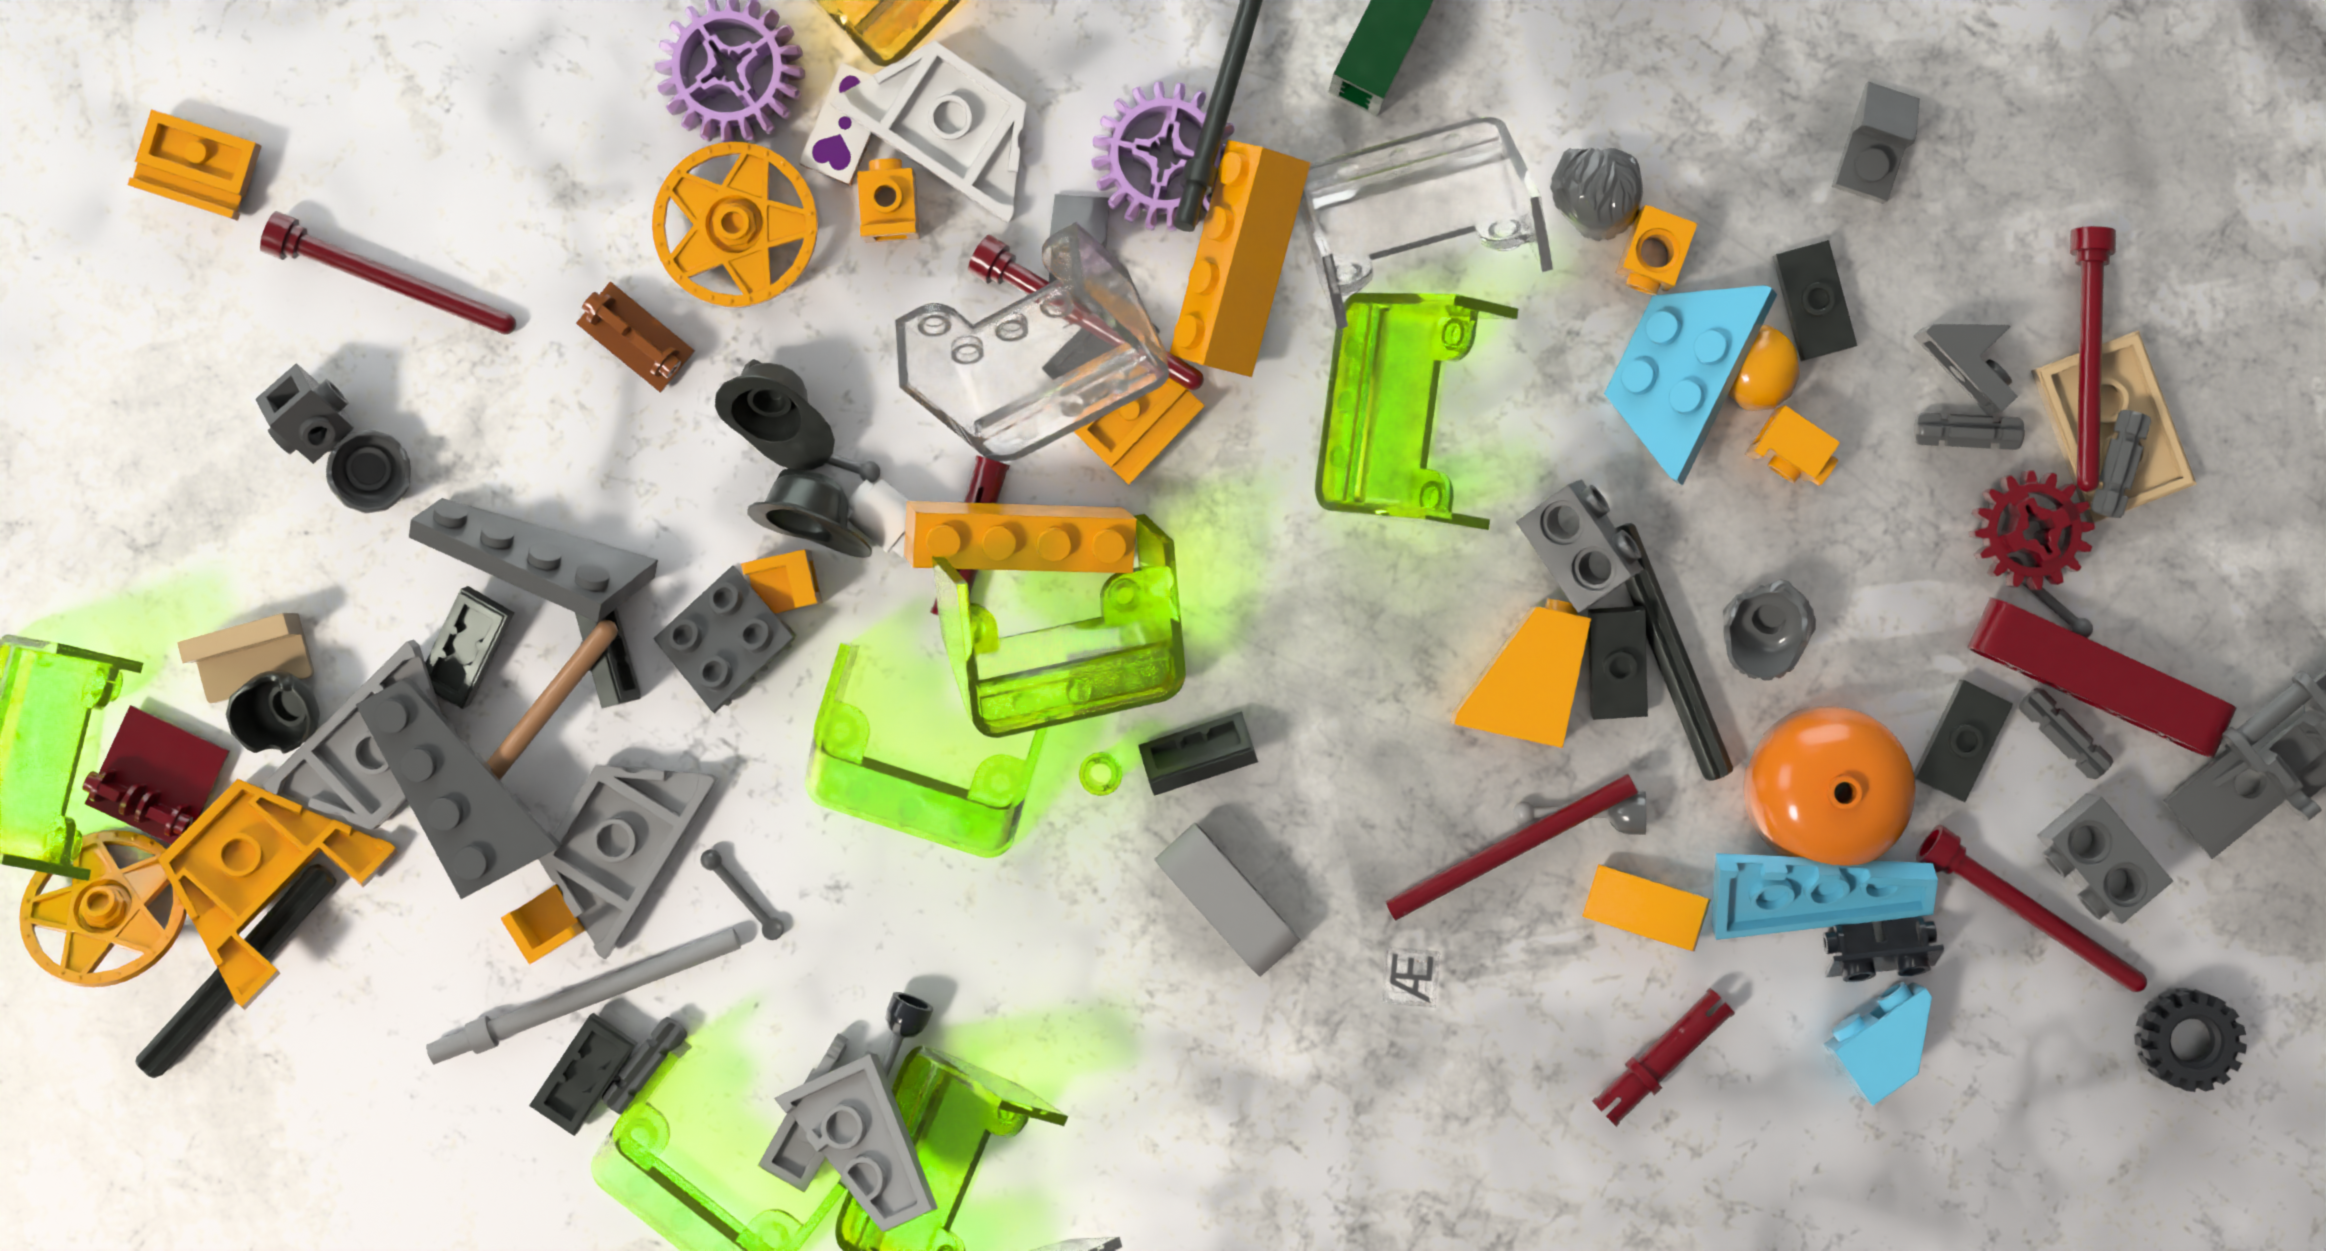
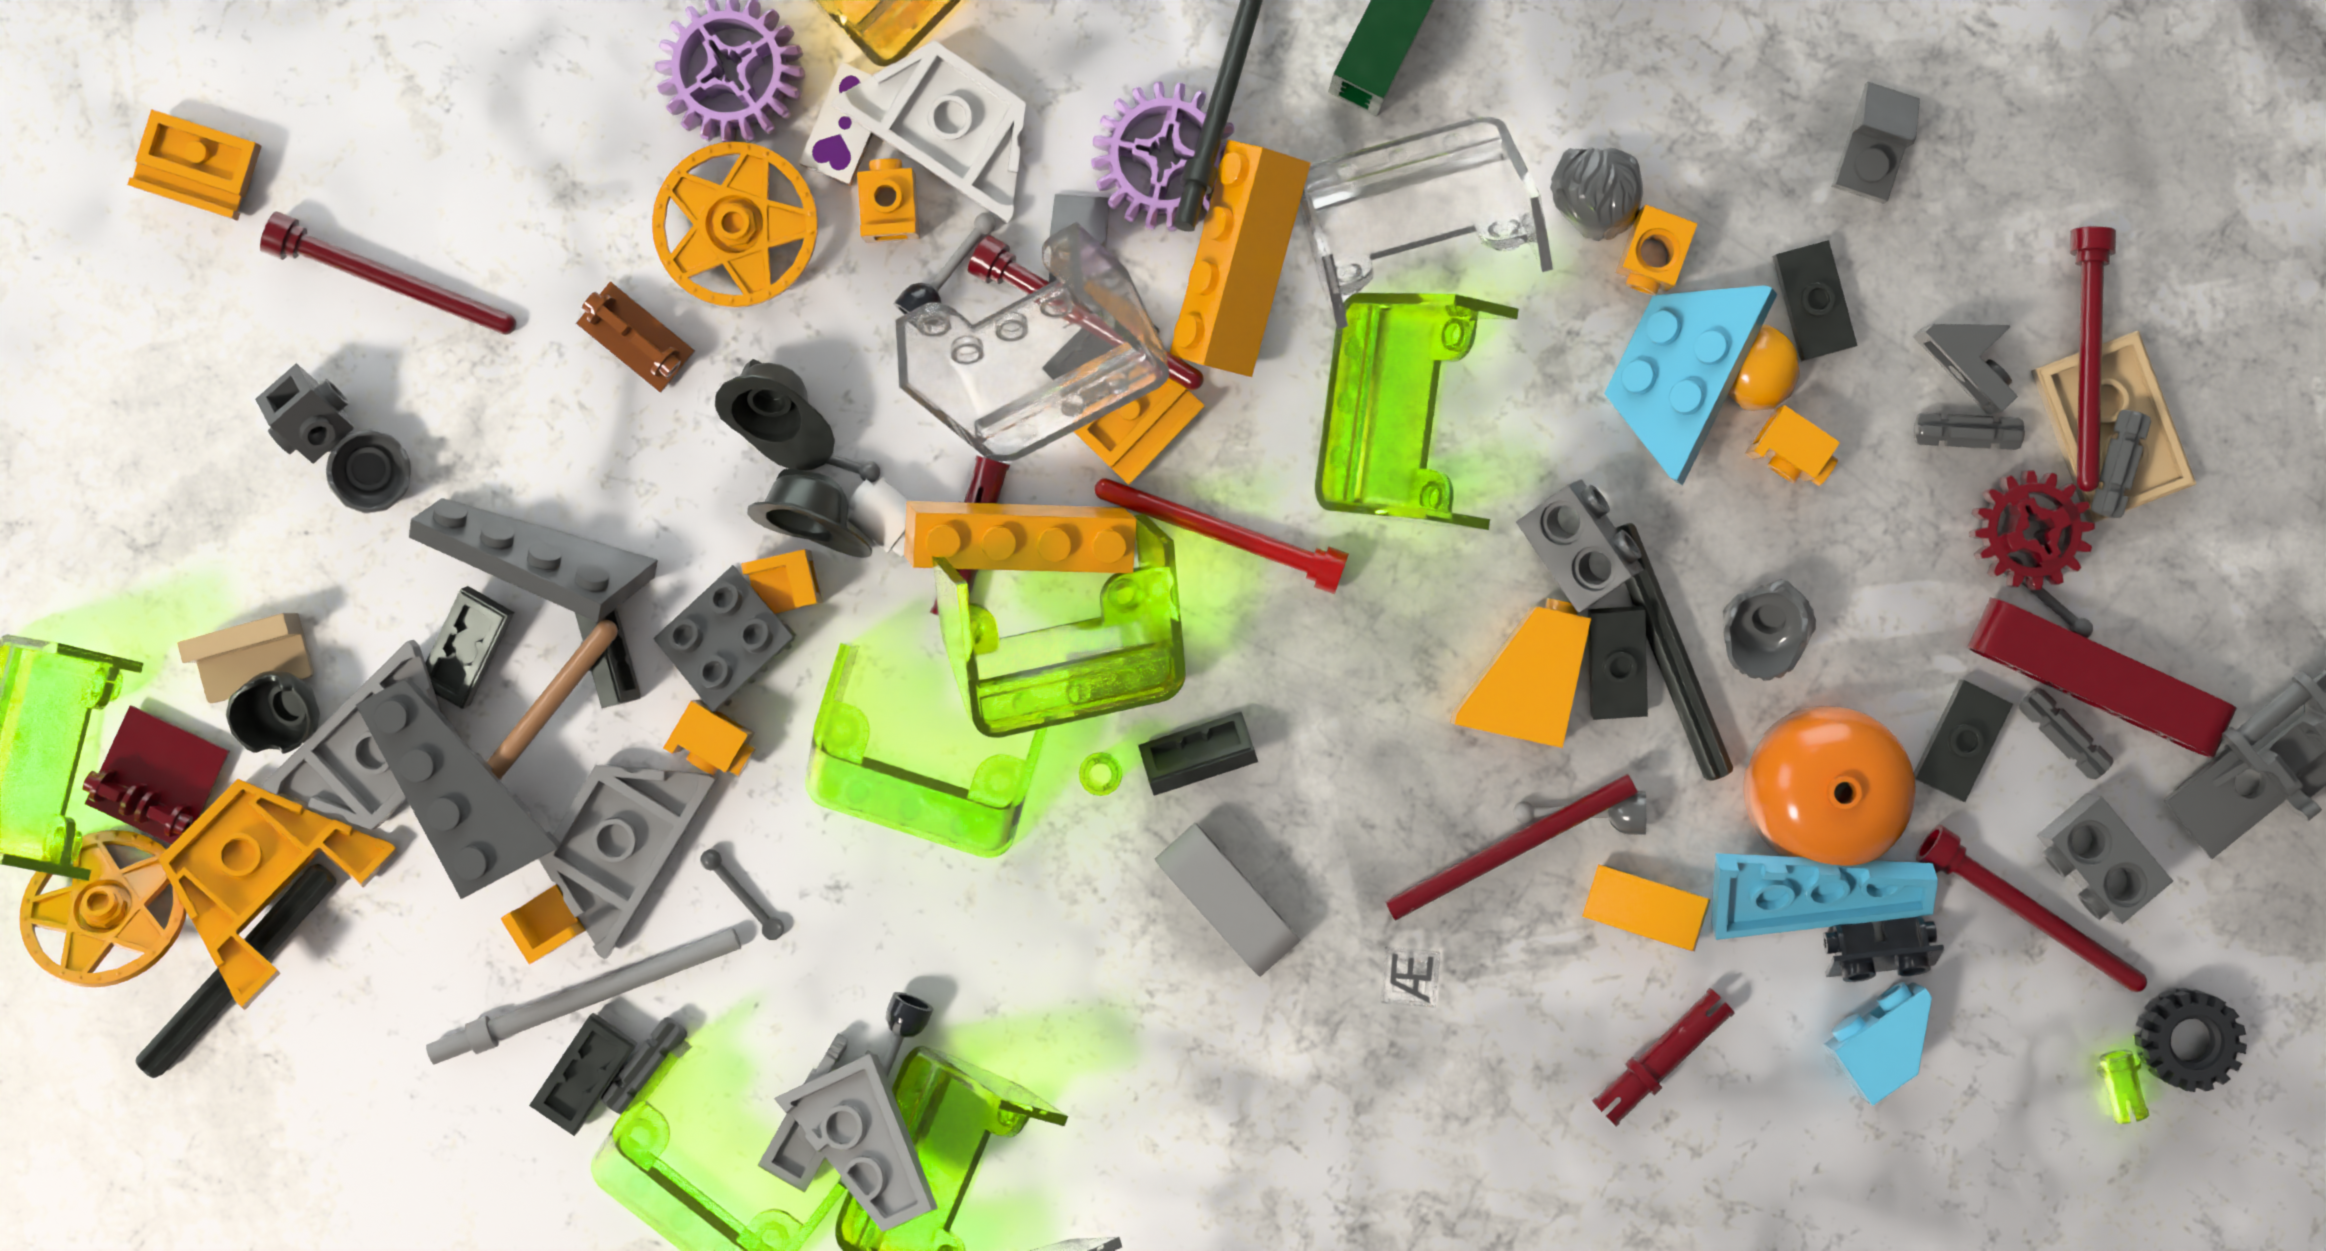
(712, 740): none -> light orange brick
(922, 293): none -> hinge
(1321, 567): none -> red piece
(2123, 1084): none -> clear neon green pin

